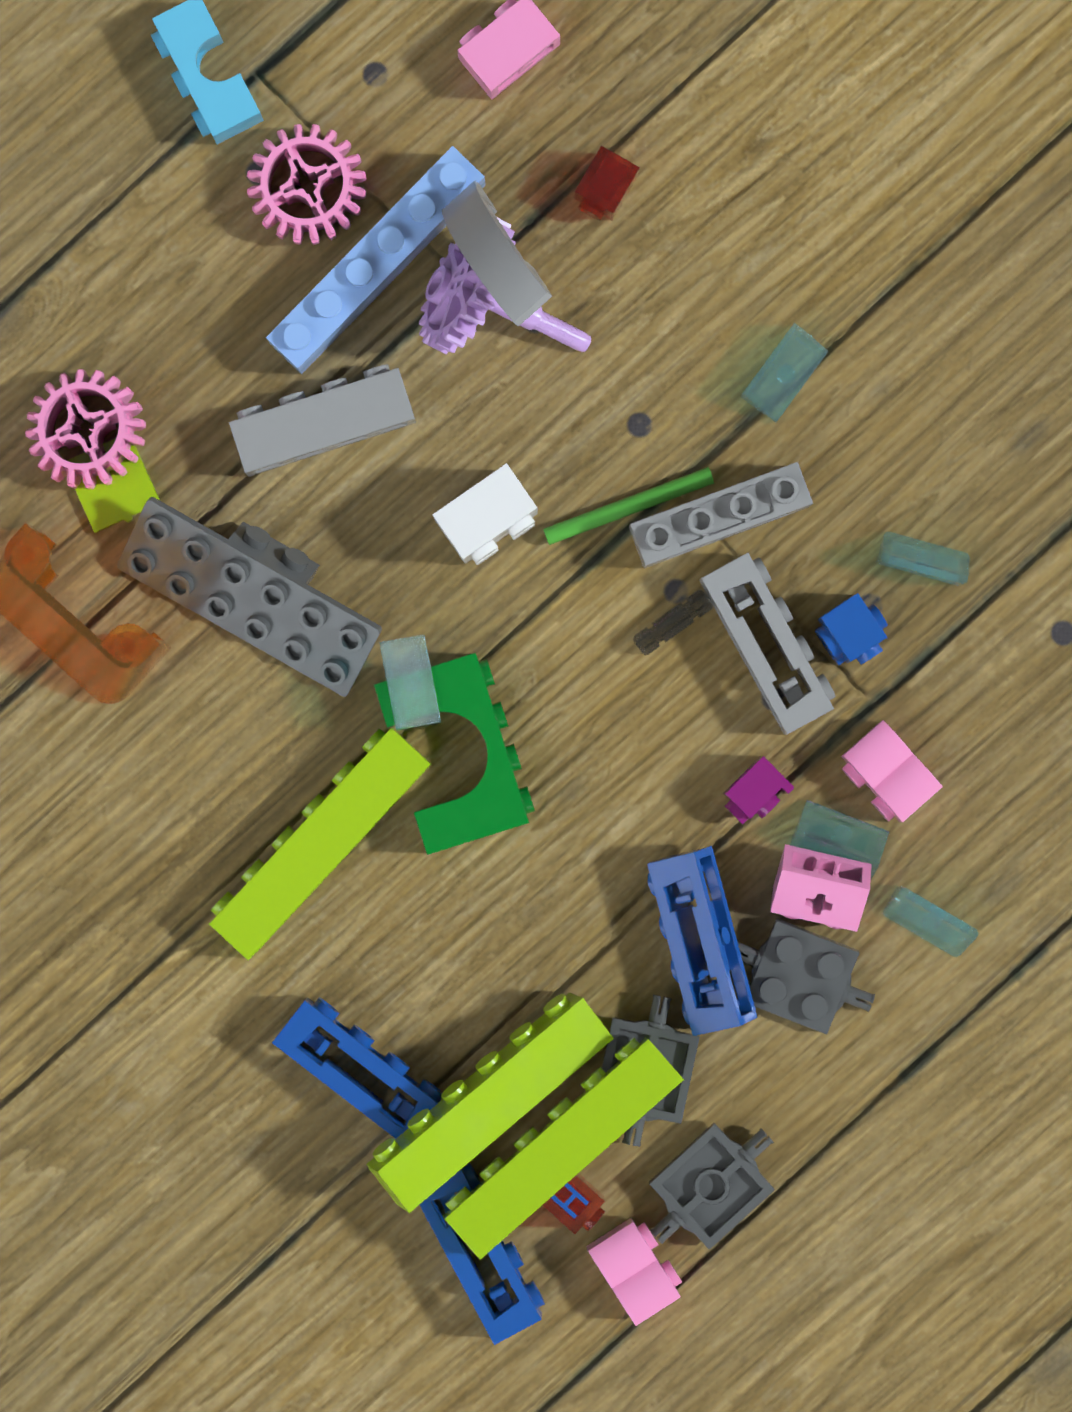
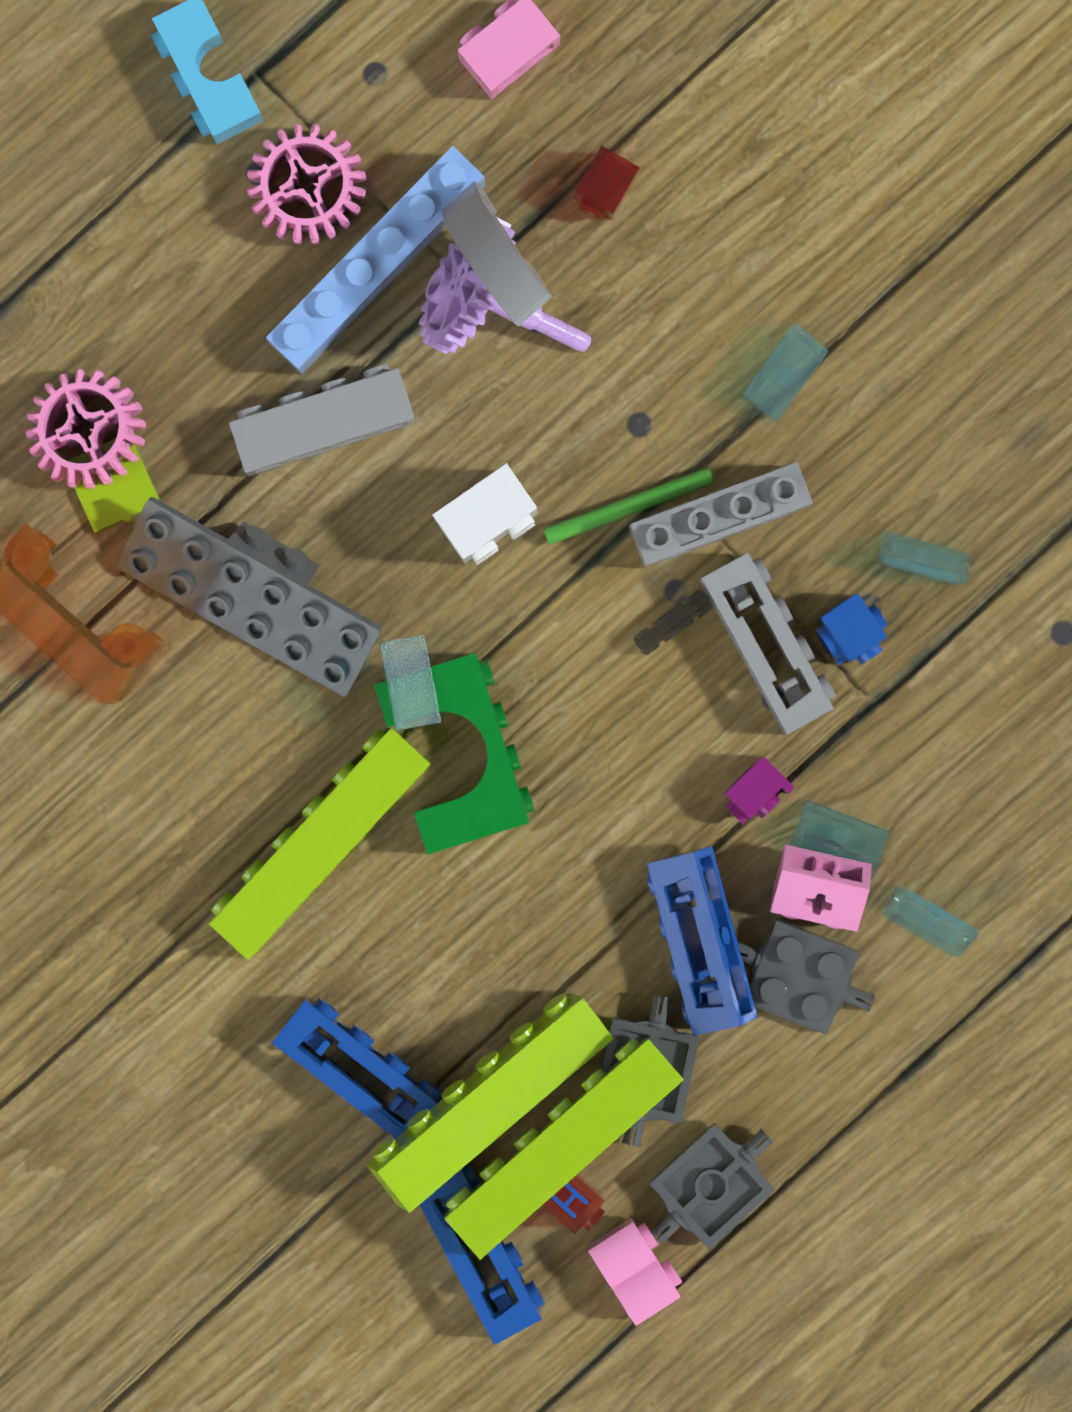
(890, 772): bright pink brick -> none

